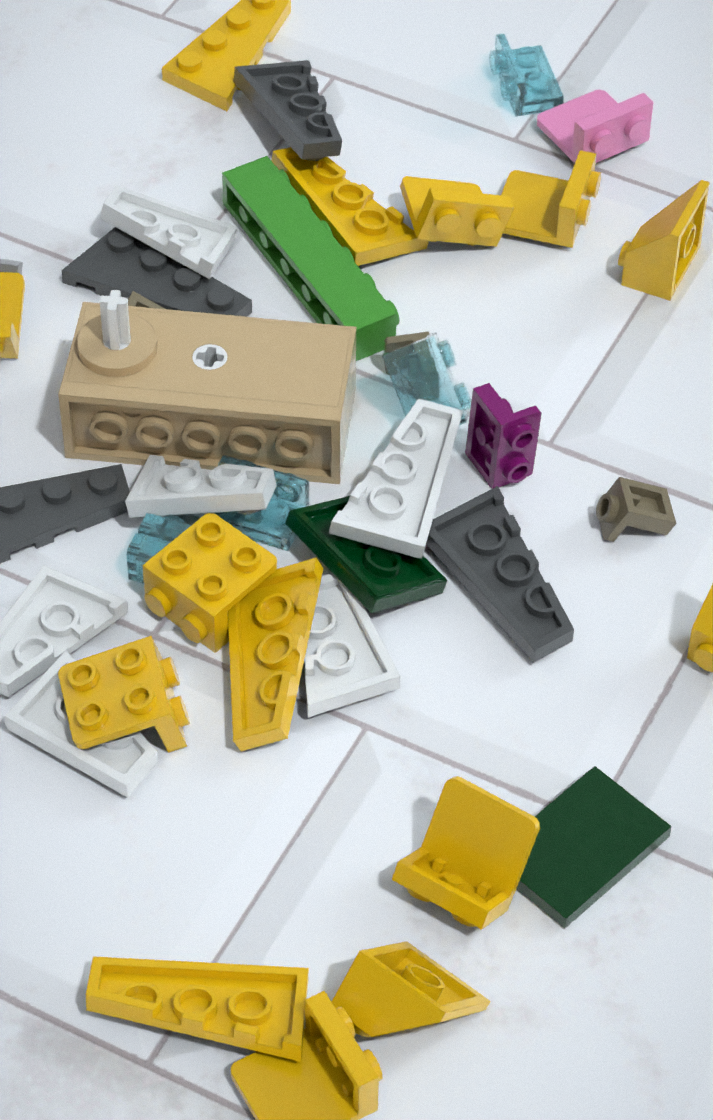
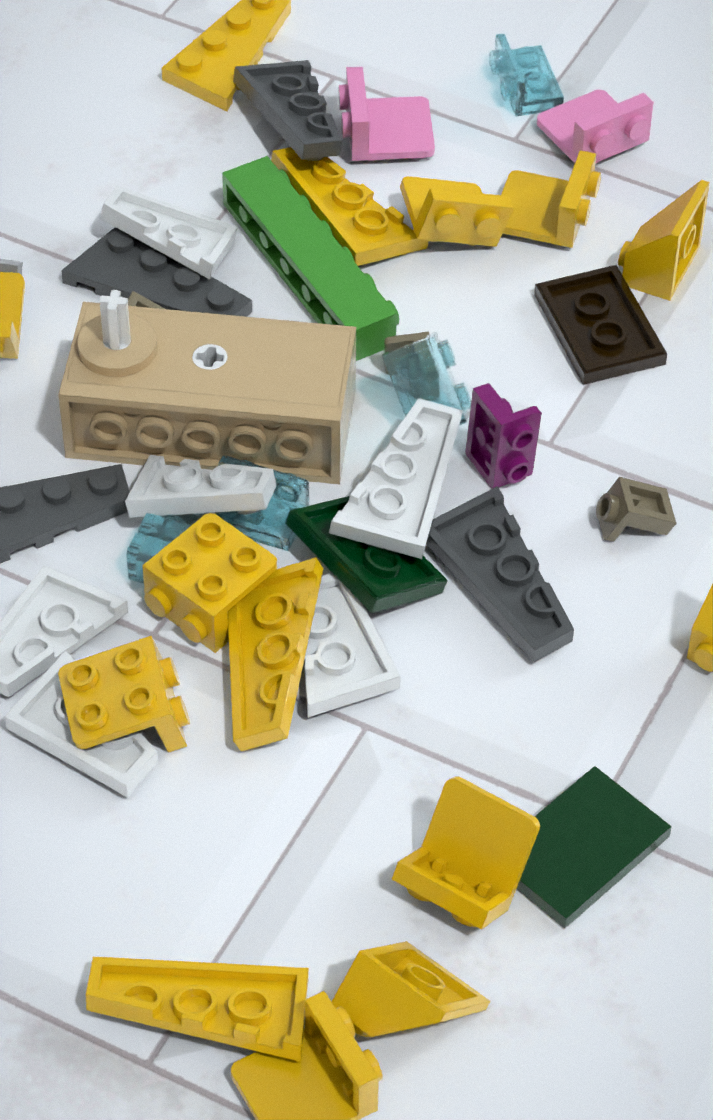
(384, 125): none -> bright pink bracket
(600, 324): none -> dark brown tile

